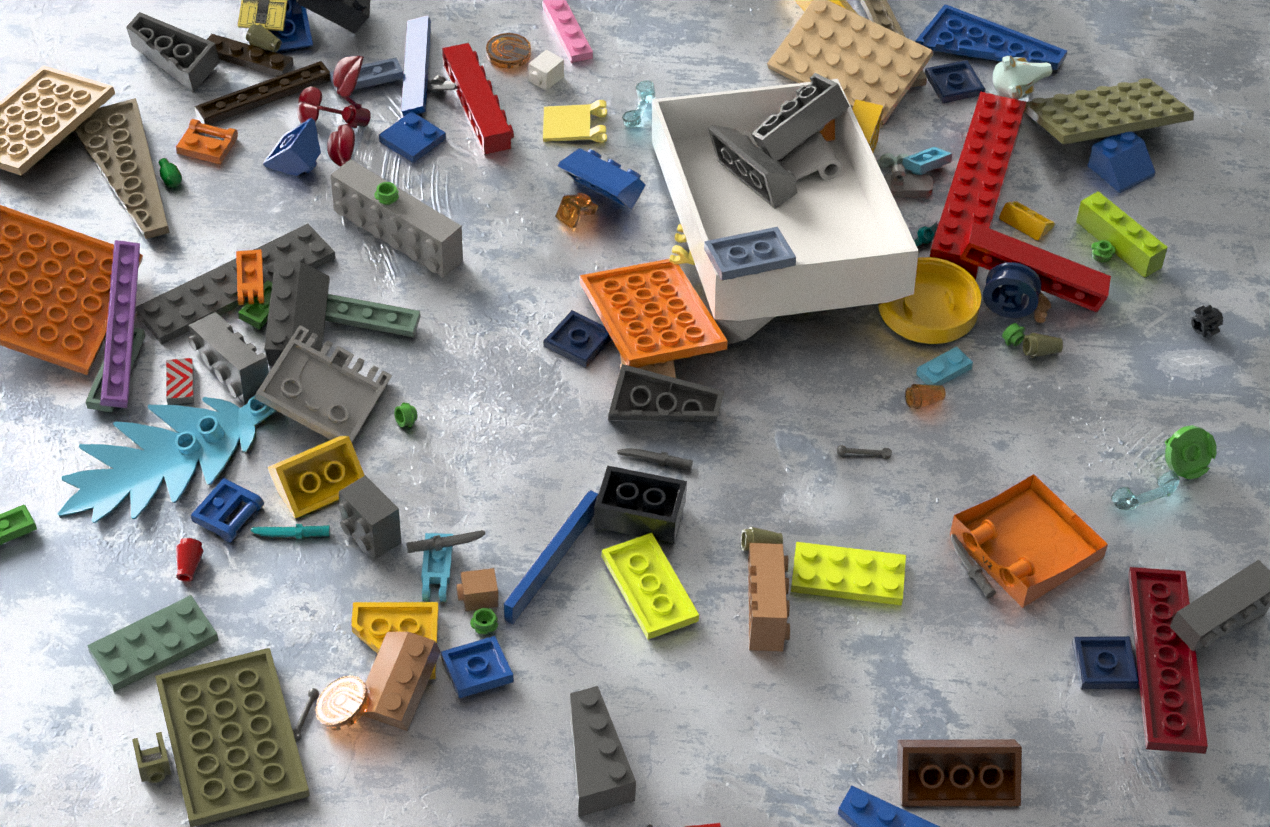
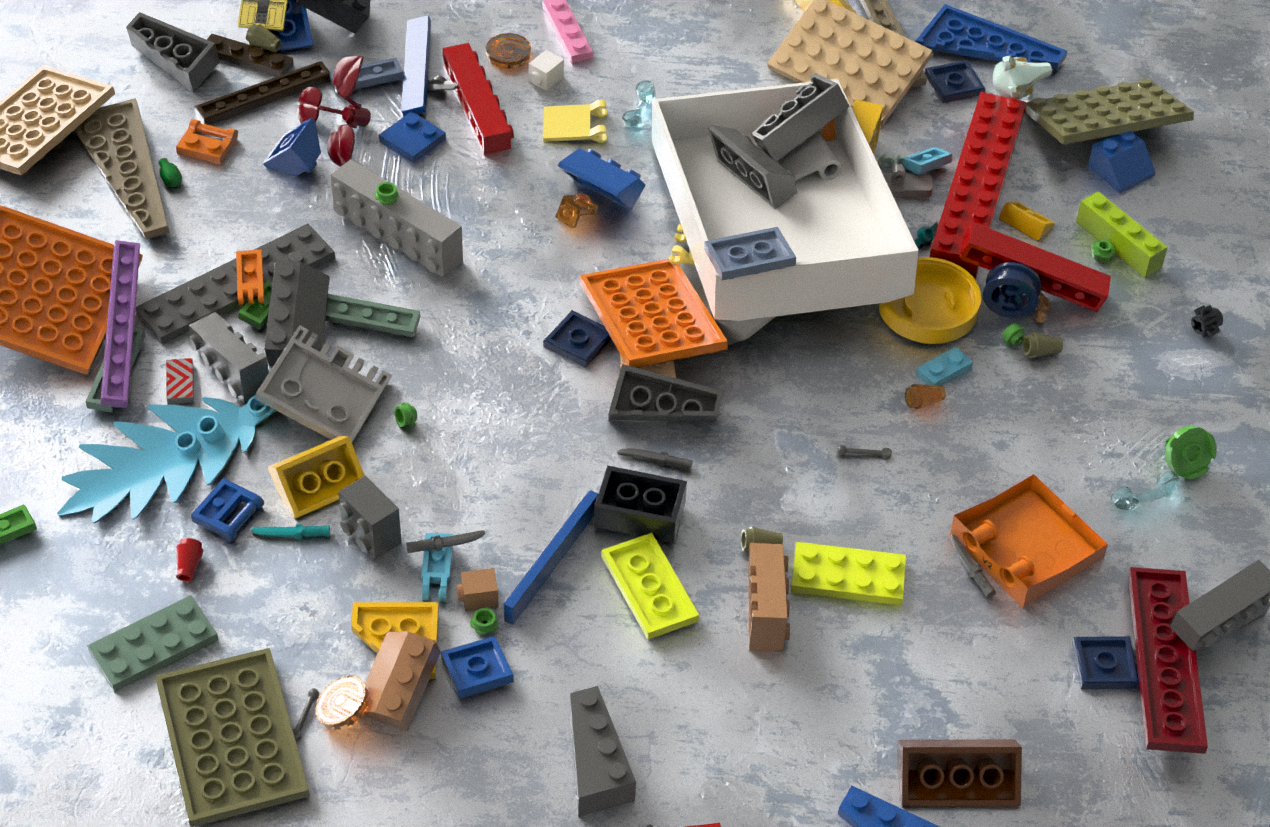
(152, 762): olive window -> none

